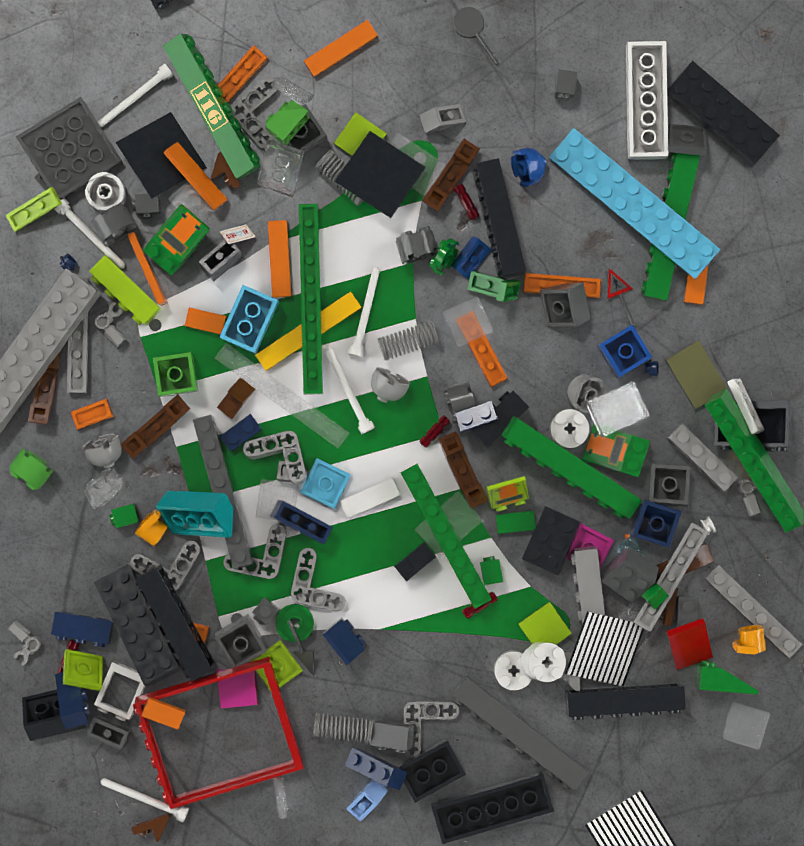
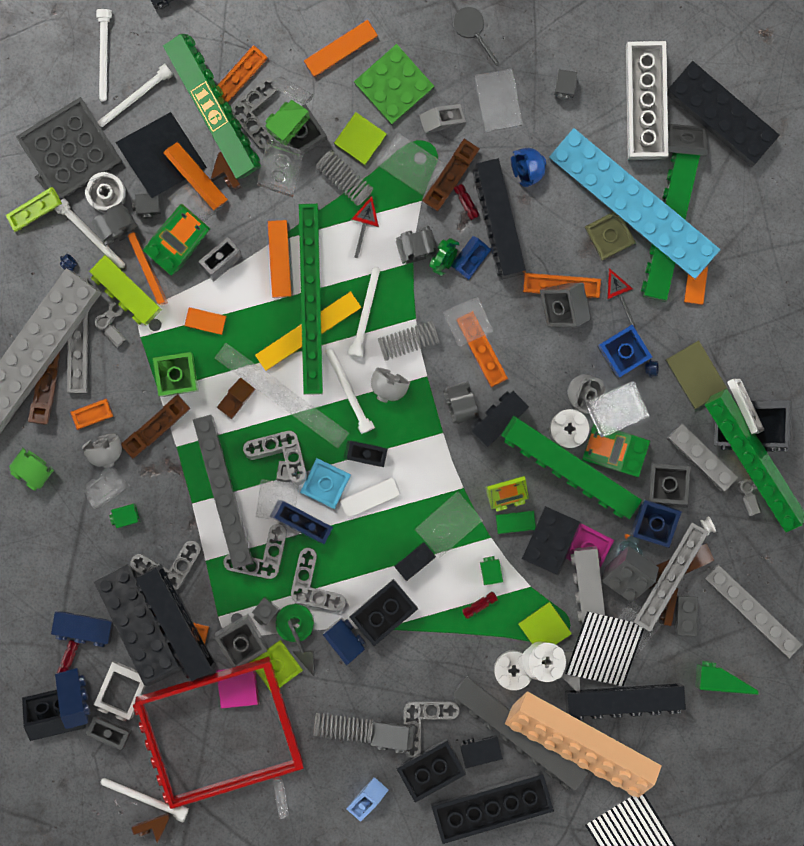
(32, 643): light grey bar -> none
(83, 670): lime tile -> none
(104, 17): none -> white piece
(151, 528): light orange piece -> none
(163, 713): orange tile -> none
(197, 513): teal slope -> none
(237, 234): white sticker -> none
(240, 432): dark blue plate -> none
(249, 319): medium azure brick -> none
(365, 453): none -> black brick
(367, 216): none -> piece
(376, 768): dark blue brick -> none
(380, 174): black sticker -> none
(383, 612): none -> black brick
(394, 84): none -> bright green plate
(434, 431): dark red axle -> none
(446, 536): green brick -> none
(462, 470): reddish brown slope -> none
(476, 416): plate -> none
(480, 751): none -> black brick
(494, 286): green bracket -> none
(498, 100): none -> clear tile
(583, 745): none -> light nougat brick
(609, 235): none -> olive tile
(655, 595): green slope -> none
(689, 644): red tile -> none
(745, 725): clear tile -> none
(750, 640): light orange piece -> none

